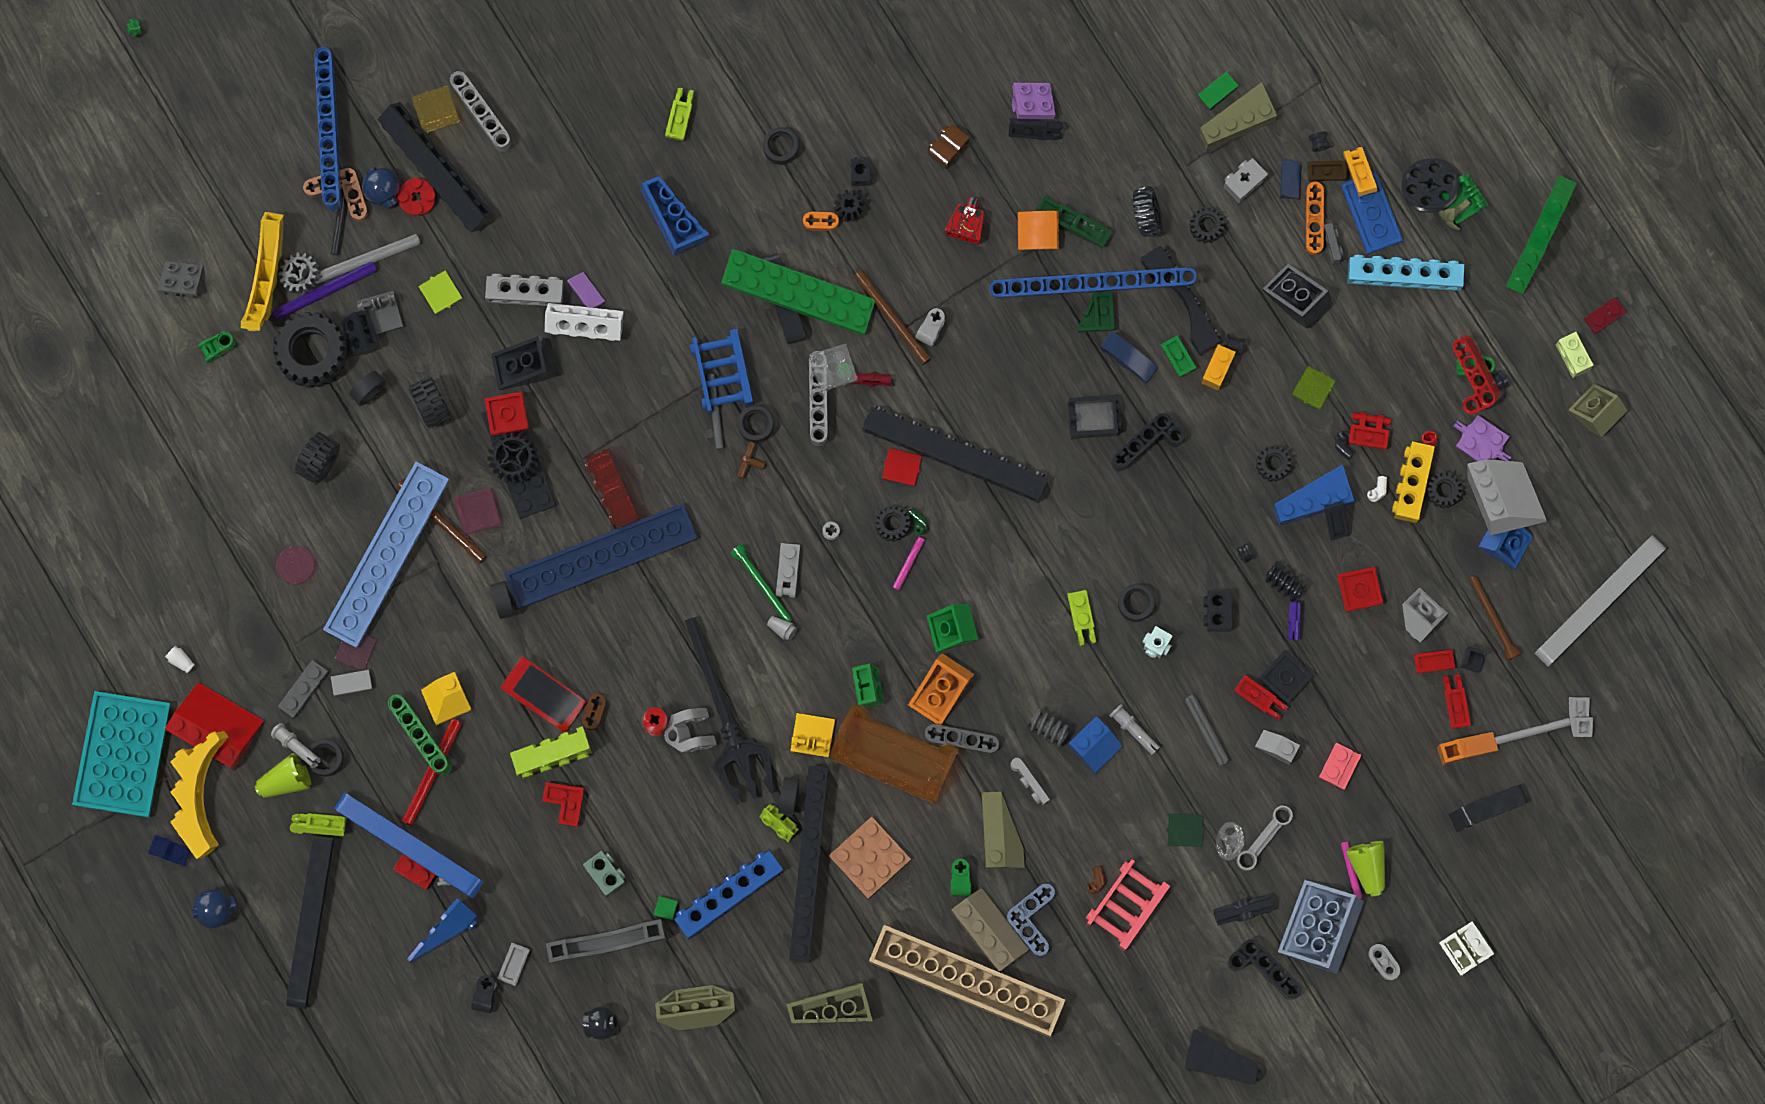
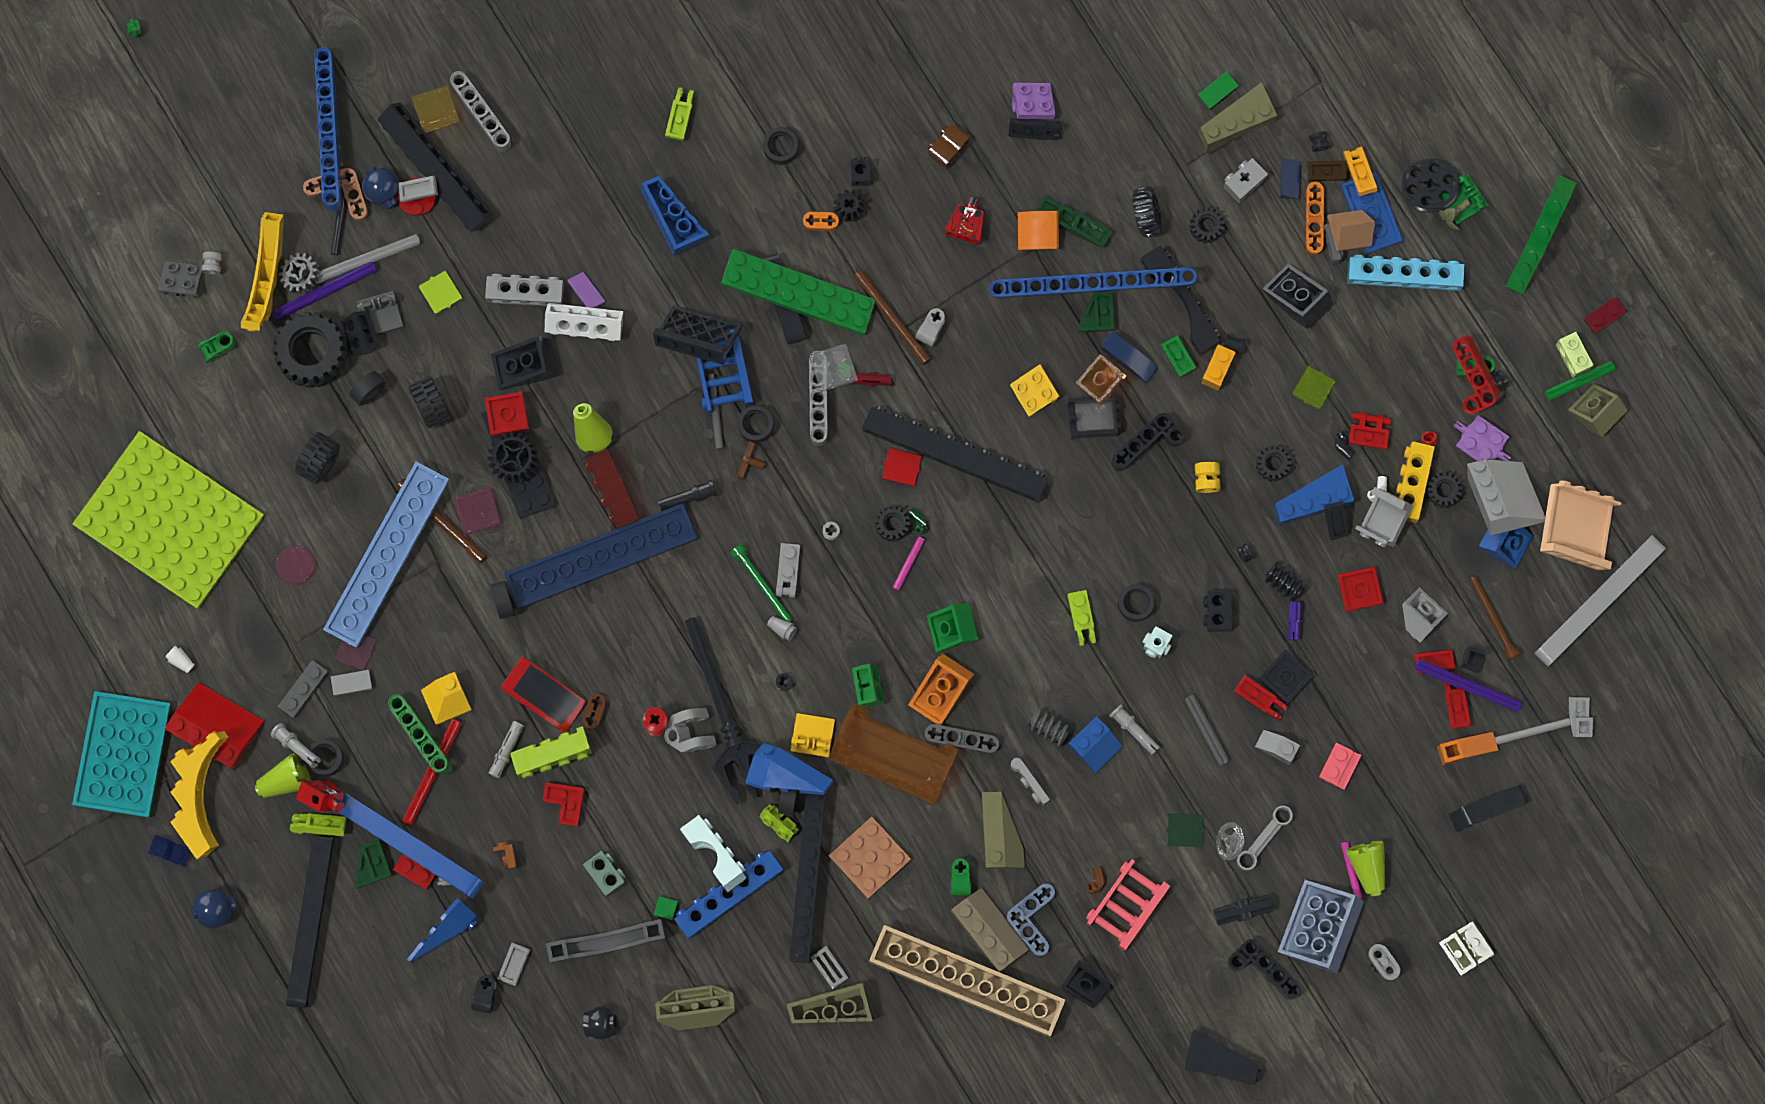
(168, 520): none -> lime plate
(211, 263): none -> light grey wheel
(321, 795): none -> red torso
(371, 865): none -> dark green wing
(418, 189): none -> light grey tile
(505, 750): none -> light grey pin
(508, 858): none -> dark orange bracket
(591, 430): none -> lime cone
(692, 345): none -> black fence
(696, 493): none -> black pin
(700, 836): none -> light aqua arch
(778, 681): none -> black bush
(779, 769): none -> blue wedge
(820, 954): none -> light grey tile
(1034, 390): none -> yellow hinge
(1086, 984): none -> black slope
(1100, 379): none -> clear orange slope
(1207, 470): none -> yellow wheel
(1351, 230): none -> medium nougat slope
(1385, 518): none -> light grey panel
(1468, 685): none -> dark purple axle
(1578, 525): none -> light nougat panel
(1580, 380): none -> green axle

